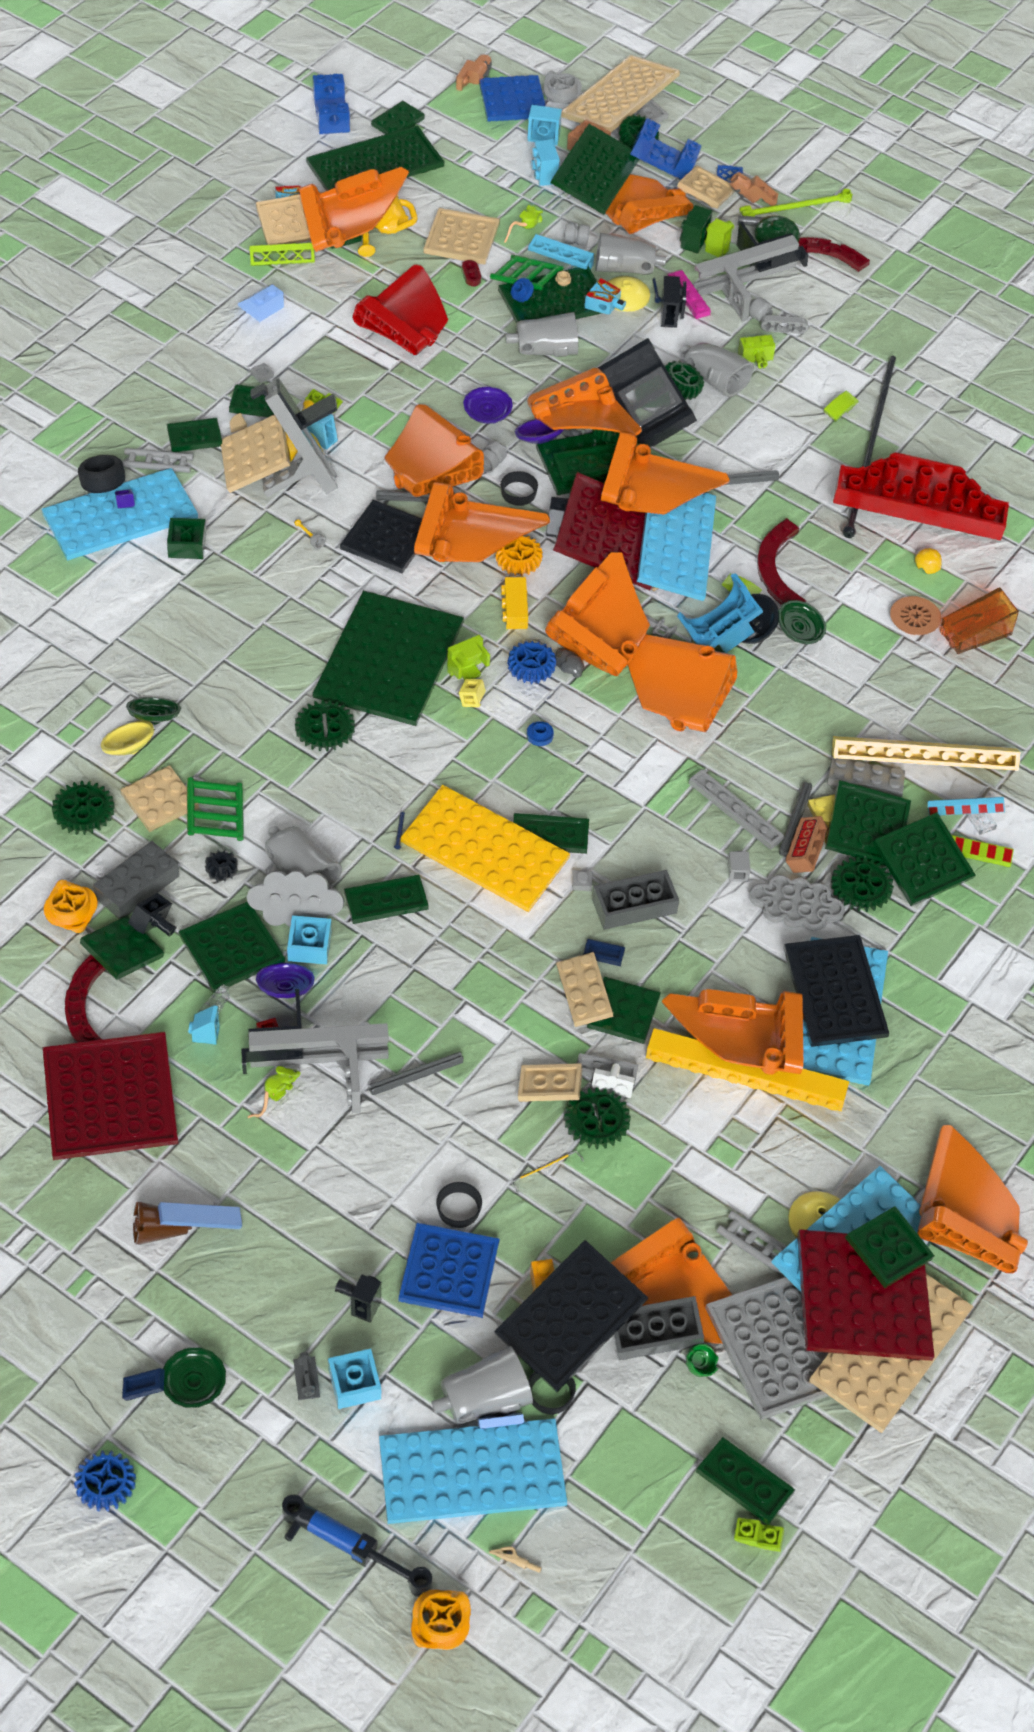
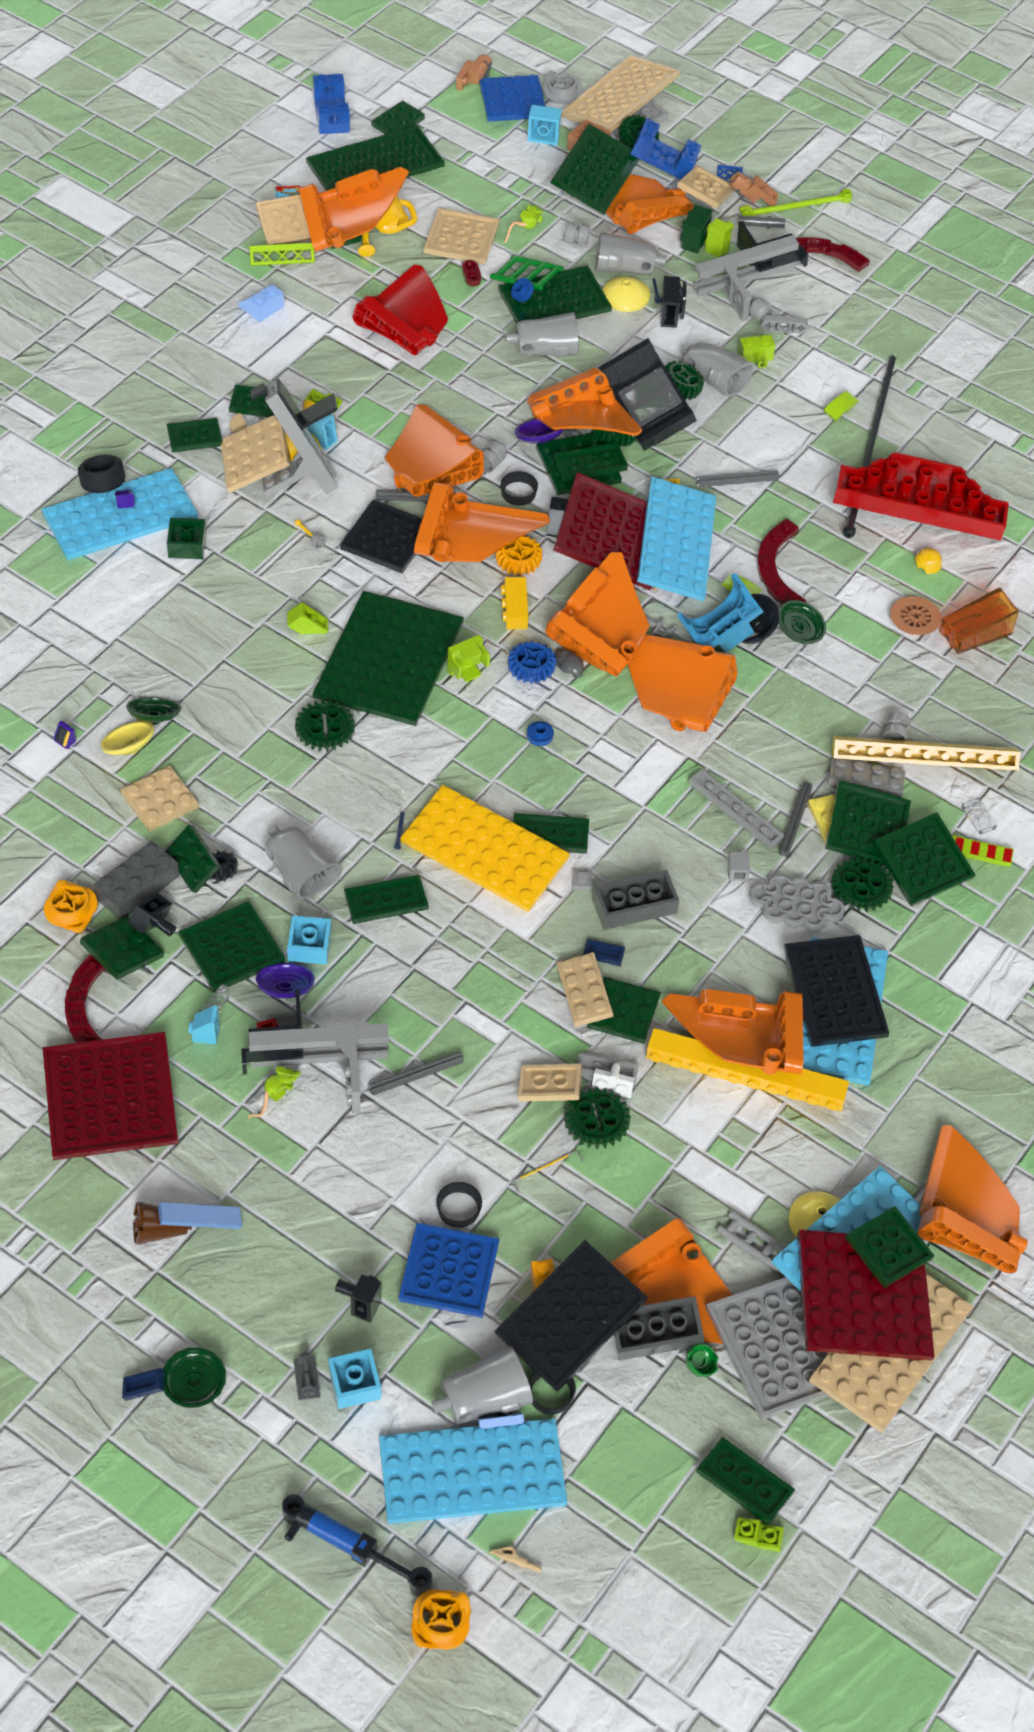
(64, 735): none -> slope
(83, 807): dark green gear -> none
(88, 1476): blue gear -> none
(149, 454): light grey bar -> none
(192, 814): green bar -> none
(193, 857): none -> dark green plate
(262, 373): light grey plate -> none
(294, 895): light grey plate -> none
(306, 620): none -> lime slope
(472, 692): light yellow brick -> none
(487, 405): dark purple hat -> none
(545, 161): medium azure brick -> none
(561, 252): medium azure fence -> none
(563, 278): tan plate -> none
(604, 298): medium azure torso -> none
(652, 482): orange panel -> none
(693, 299): dark pink plate -> none
(774, 227): dark green hat -> none
(806, 844): nougat brick -> none
(897, 727): none -> light grey wheel
(967, 806): medium azure tile -> none

